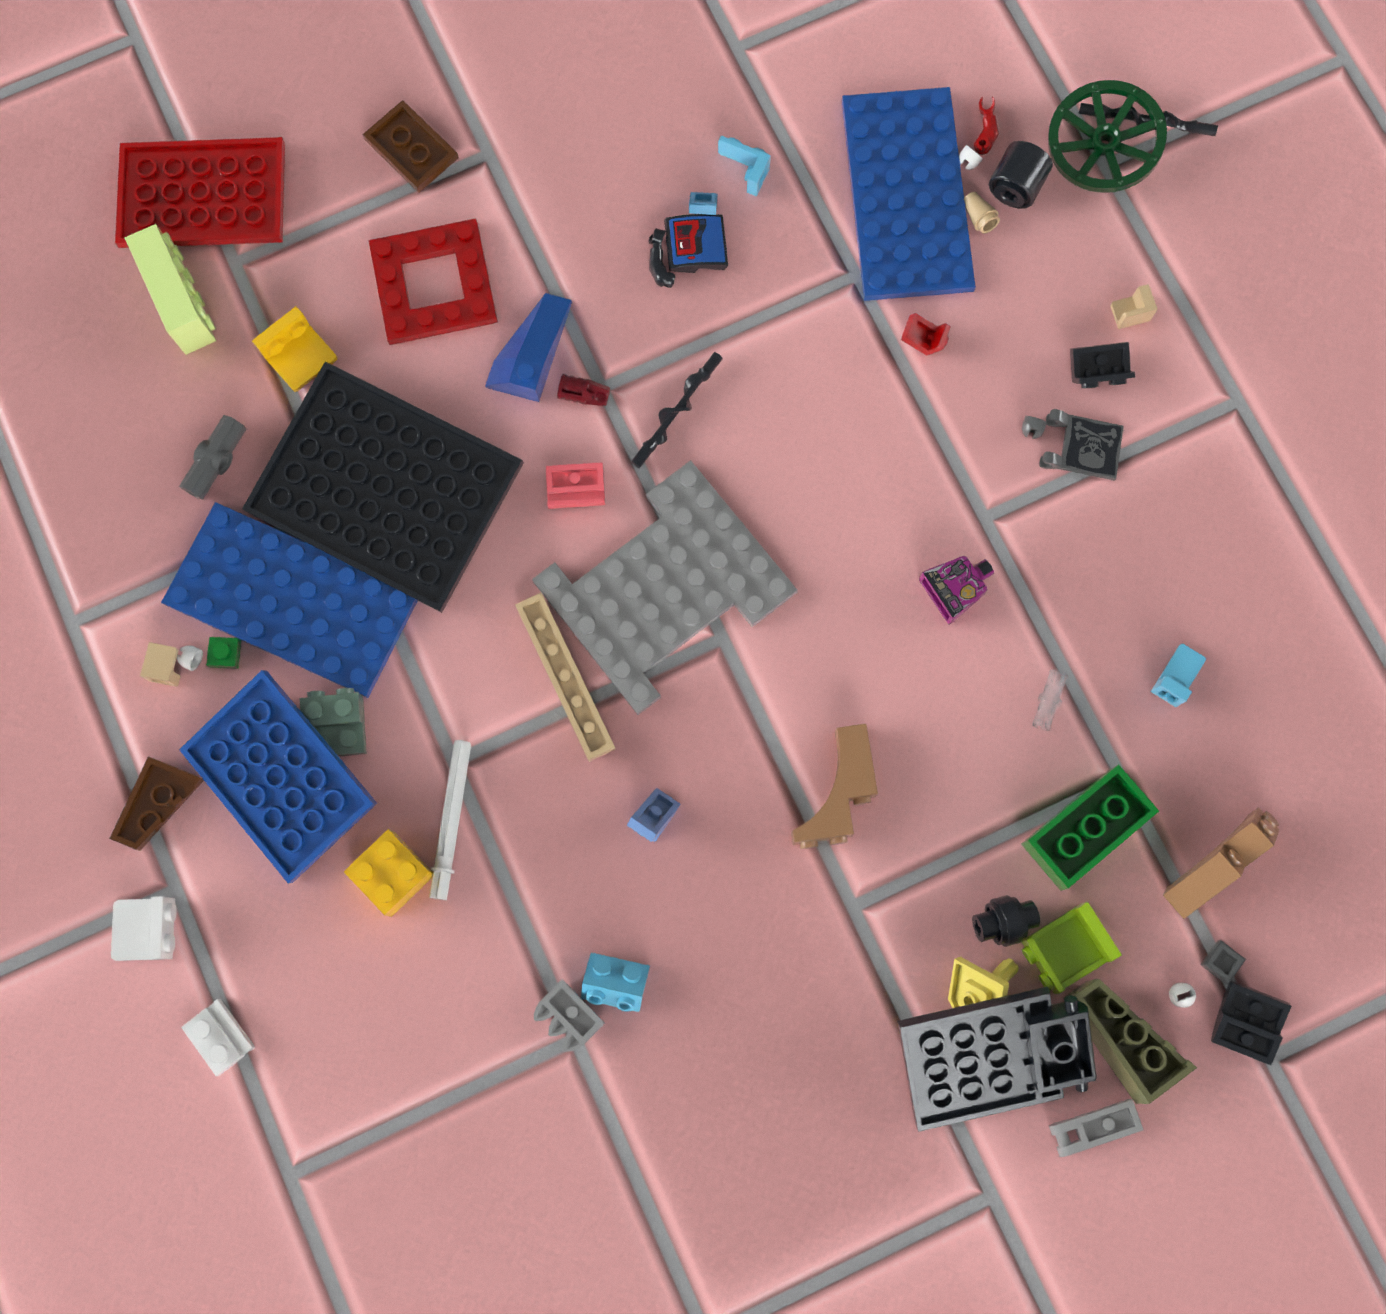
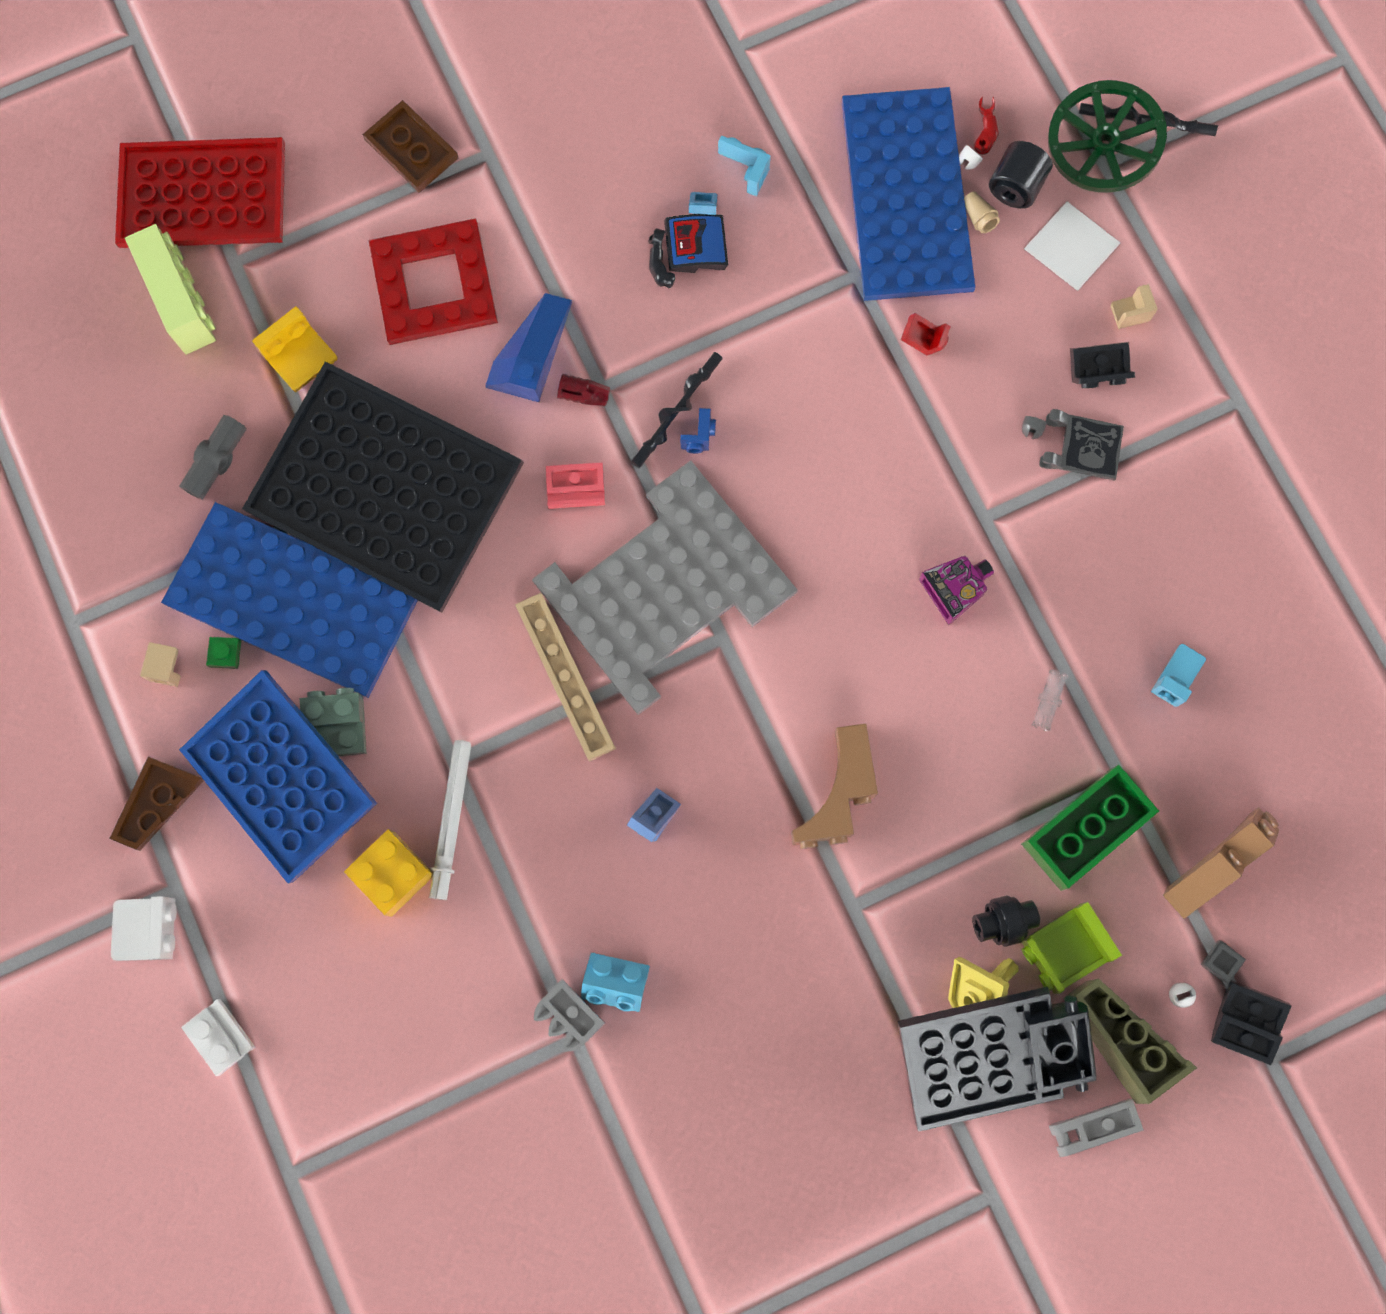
(190, 657): white hinge -> none
(706, 428): none -> blue bracket
(1072, 246): none -> white sticker

